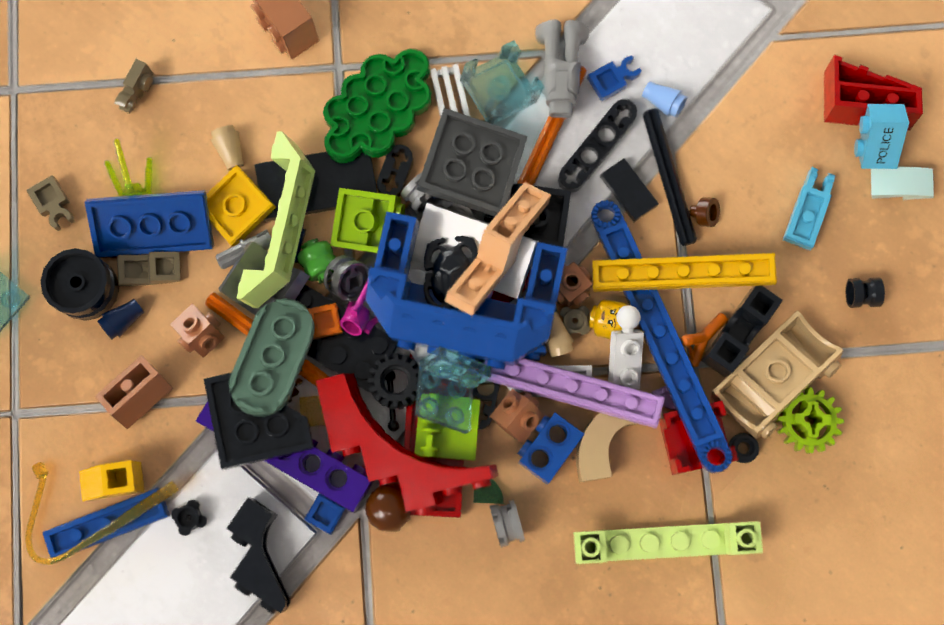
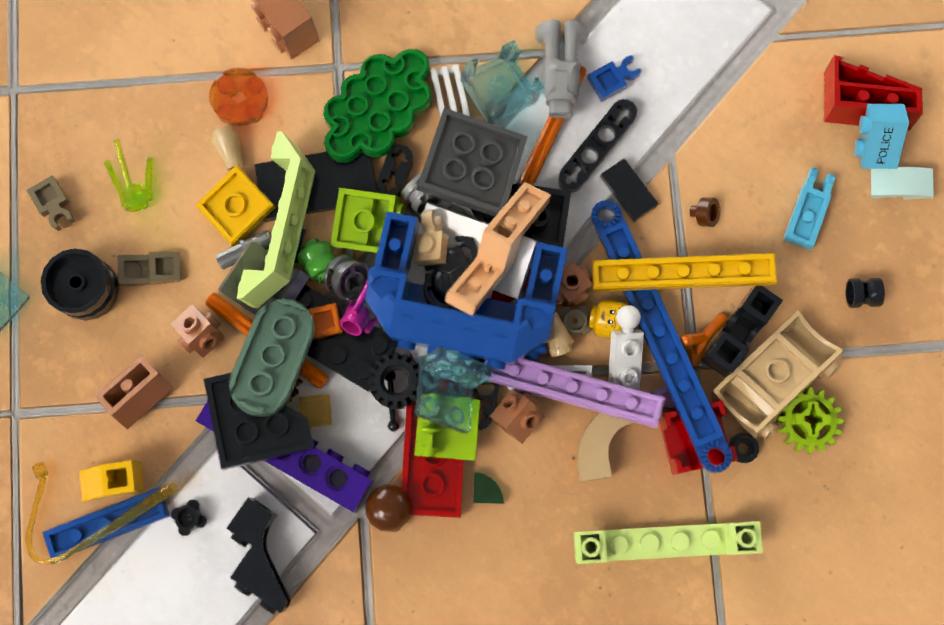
(119, 319): dark blue cone -> none
(136, 82): dark tan plate -> none
(149, 223): blue tile -> none
(247, 111): none -> clear orange plate
(325, 514): blue tile -> none
(420, 479): red arch -> none
(432, 244): none -> tan plate
(507, 523): light grey wheel -> none
(556, 452): blue brick -> none
(666, 99): light blue cone -> none
(669, 177): black axle -> none

